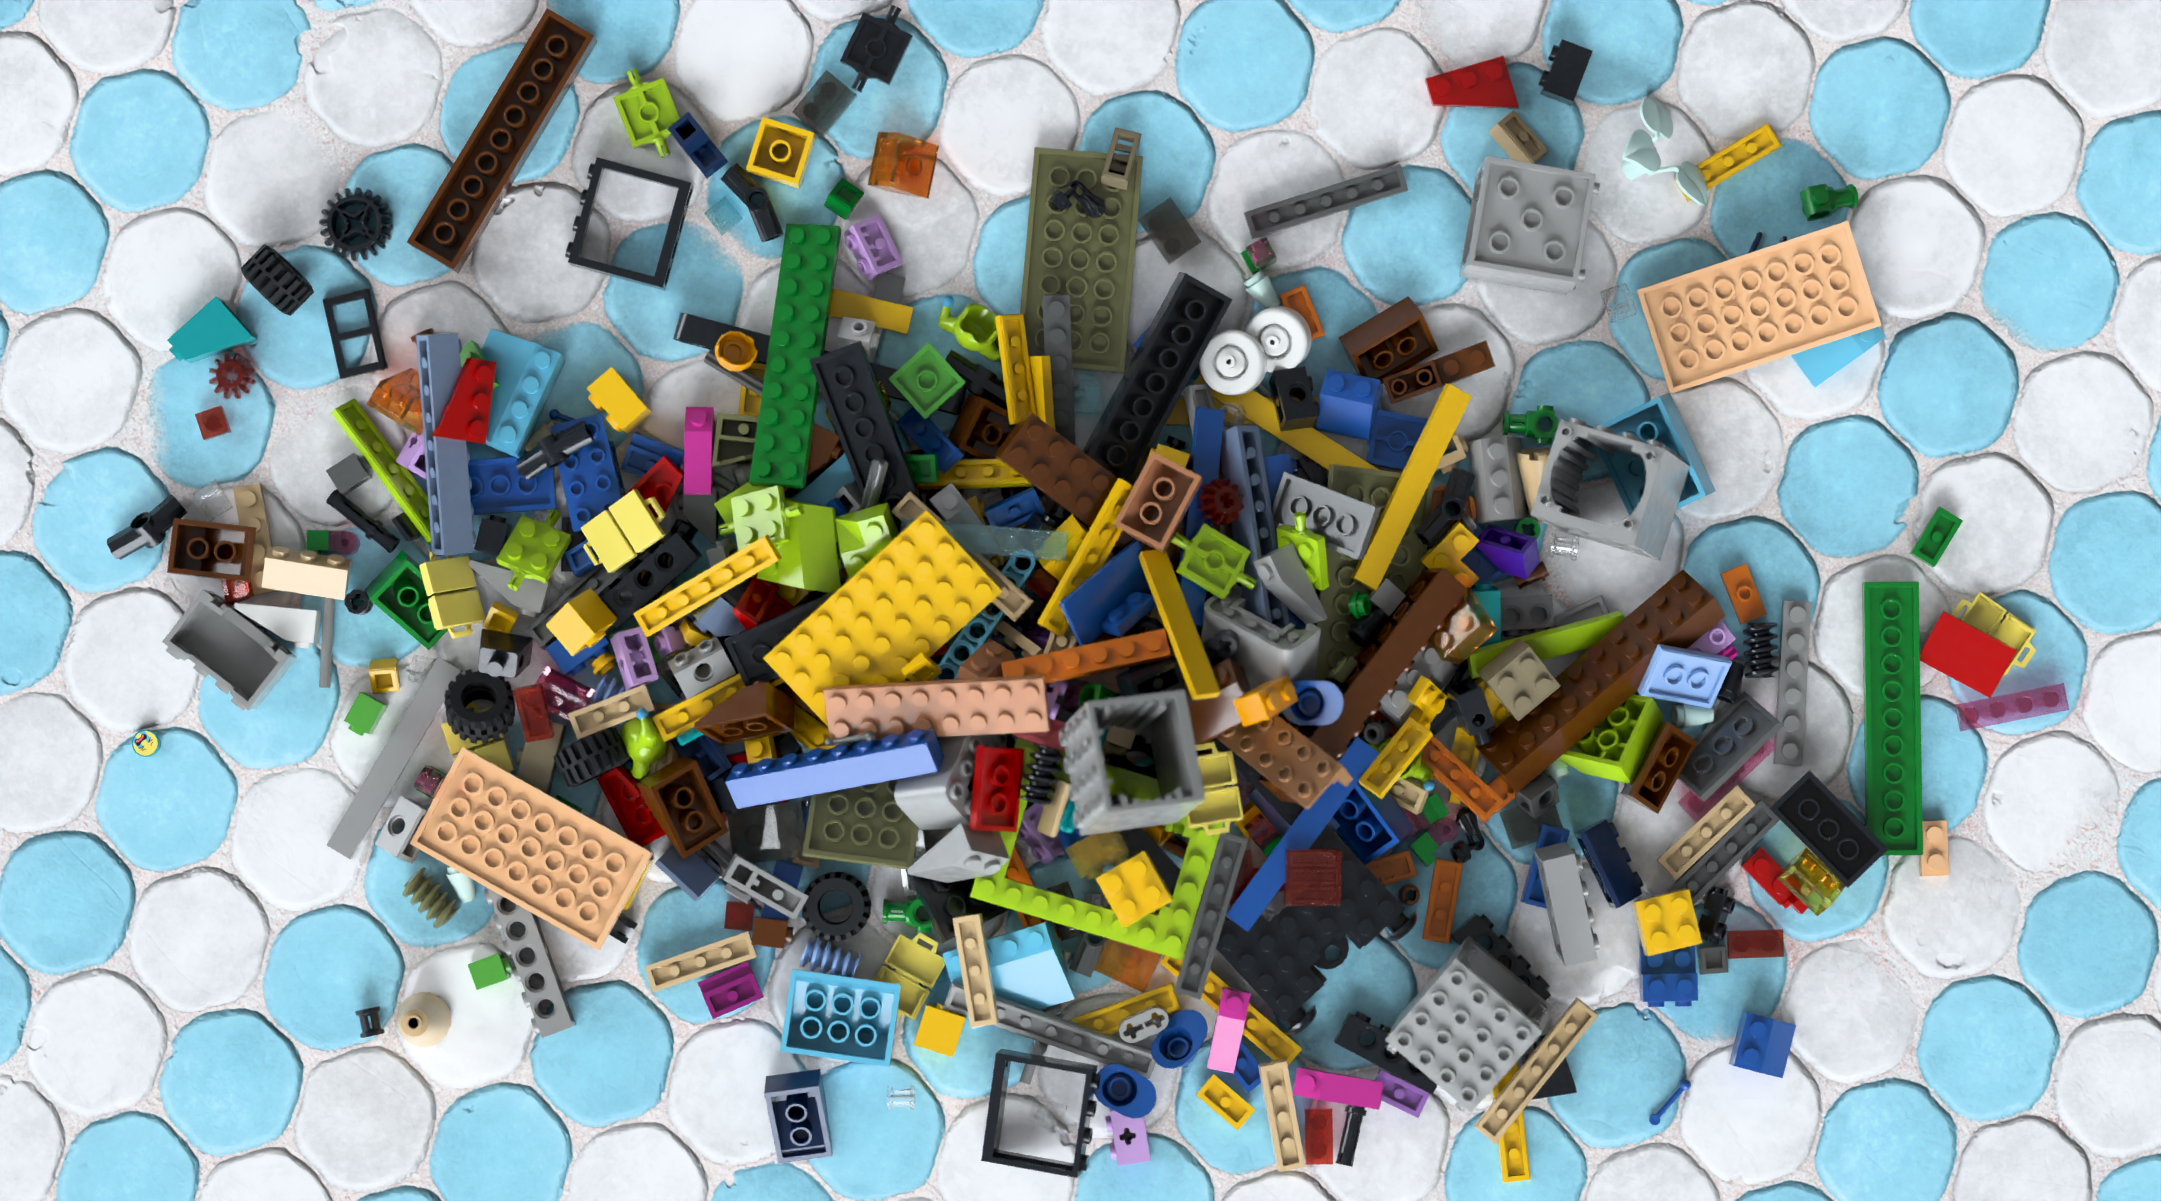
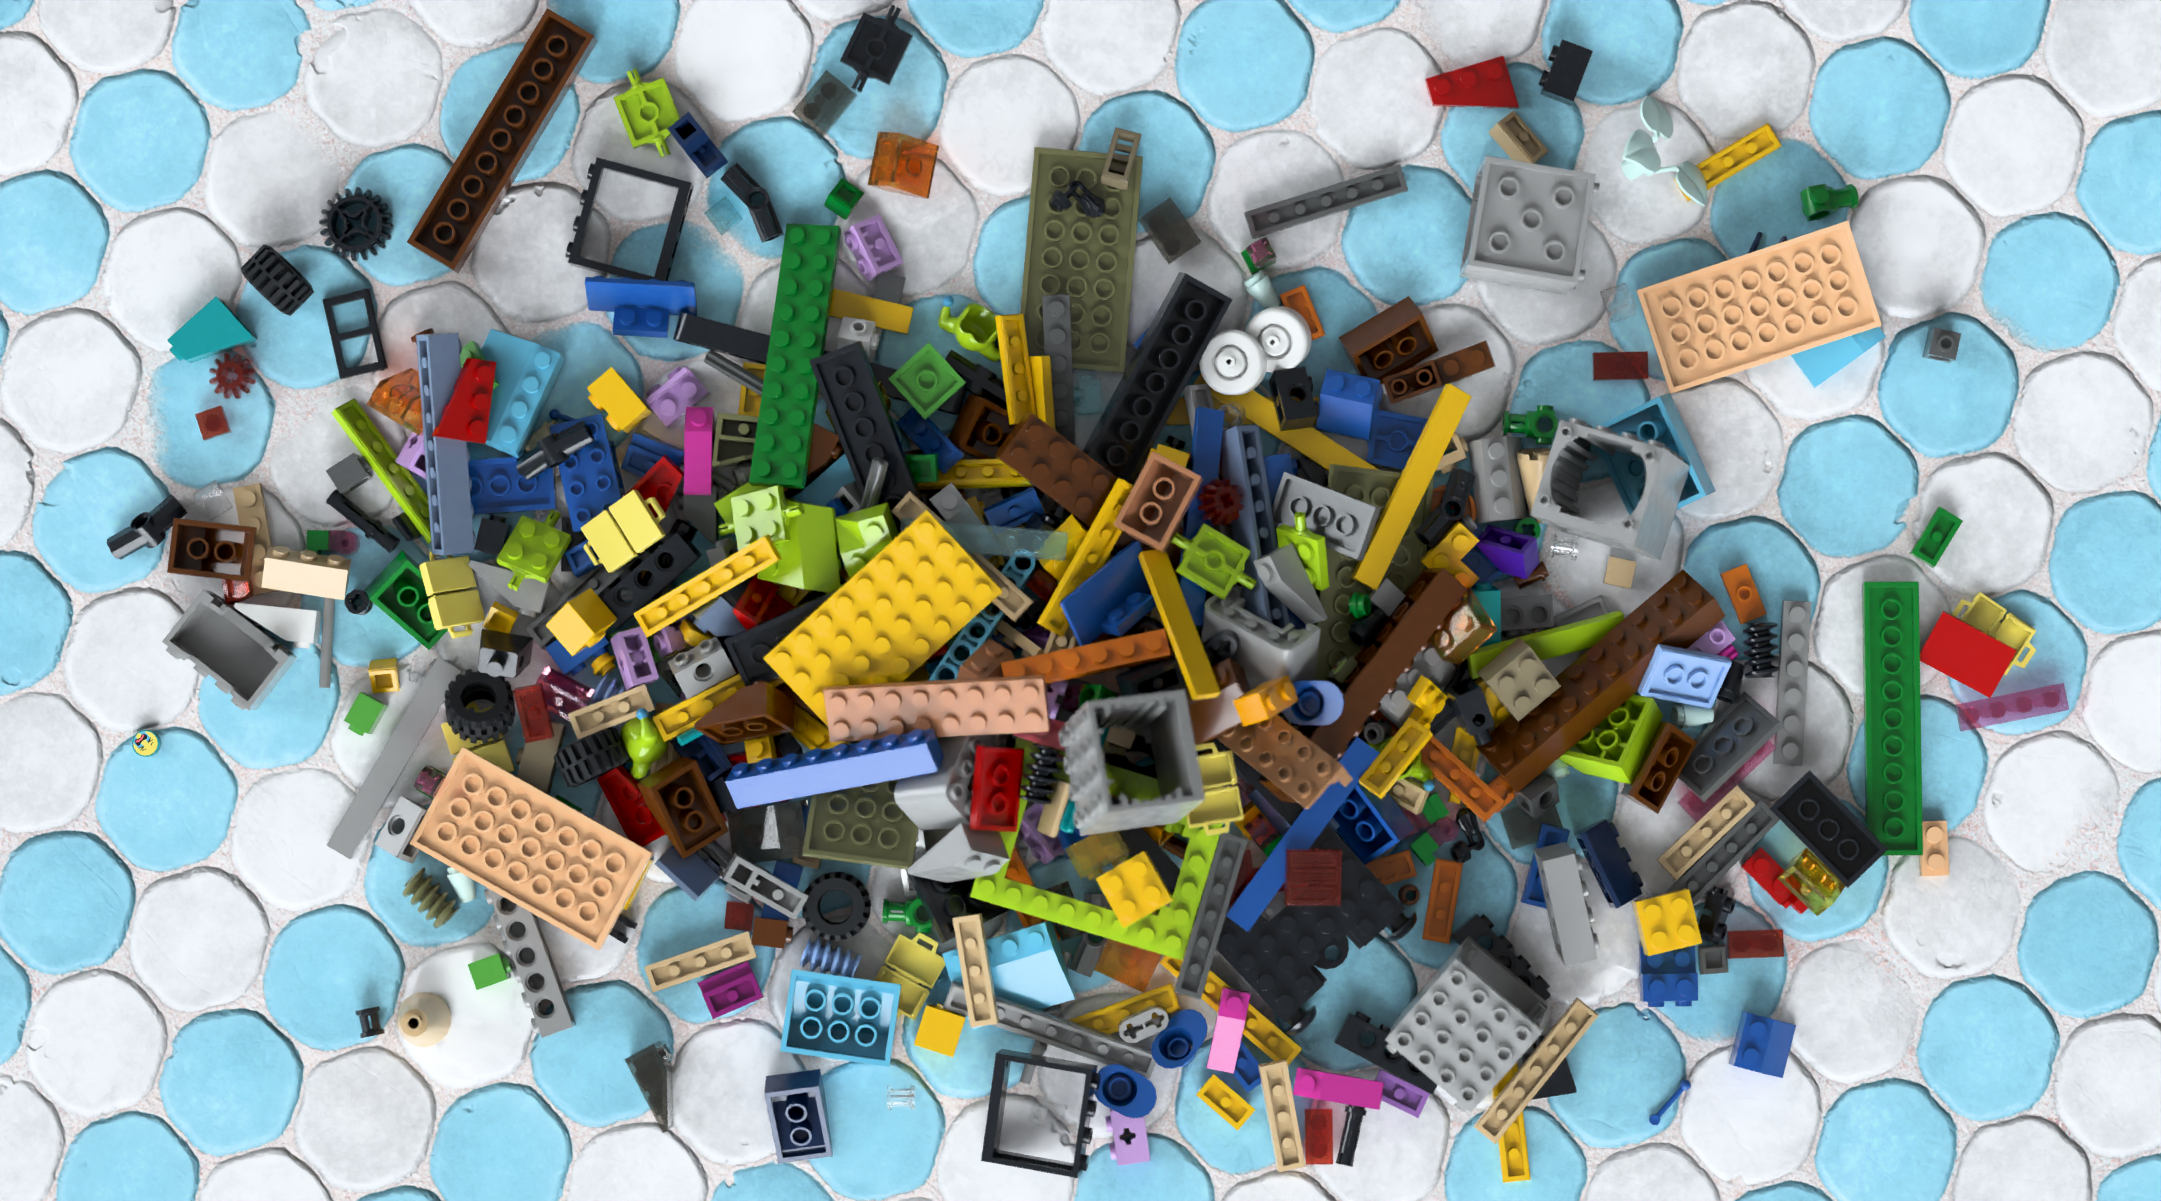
(641, 305): none -> blue bracket
(653, 1075): none -> clear smoke slope
(675, 395): none -> lavender bracket
(735, 351): light orange hair -> none
(781, 152): yellow brick -> none
(869, 736): dark grey hinge -> none
(921, 669): yellow plate -> none
(1619, 572): none -> tan tile
(1620, 366): none -> clear red plate
(1941, 345): none -> dark grey brick

